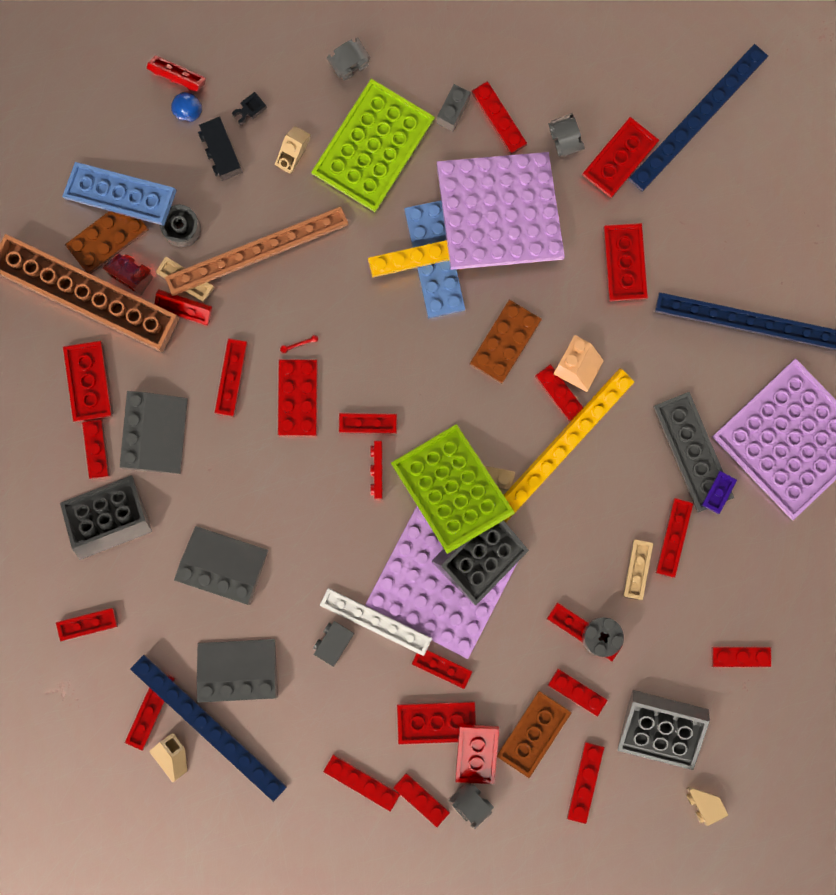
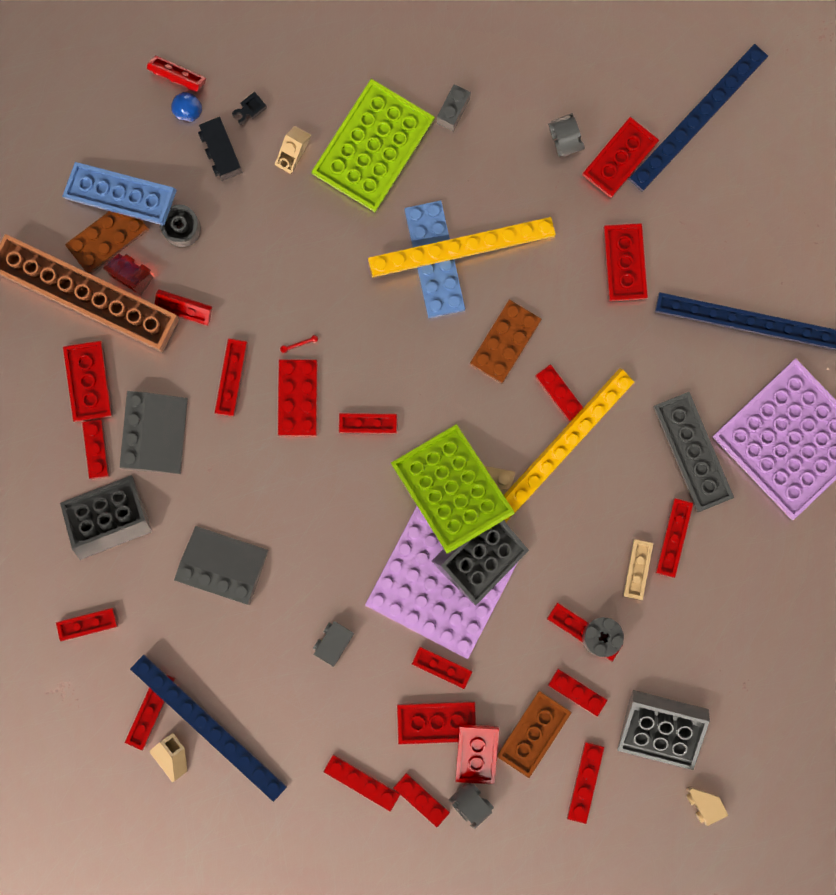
(170, 267): tan plate -> none
(236, 670): dark grey slope -> none
(256, 251): nougat plate -> none
(349, 58): dark grey brick -> none
(376, 470): red plate -> none
(376, 622): white tile -> none
(499, 117): red plate -> none
(500, 210): lavender plate -> none
(579, 364): light nougat slope -> none
(719, 492): dark purple plate -> none
(741, 656): red plate -> none

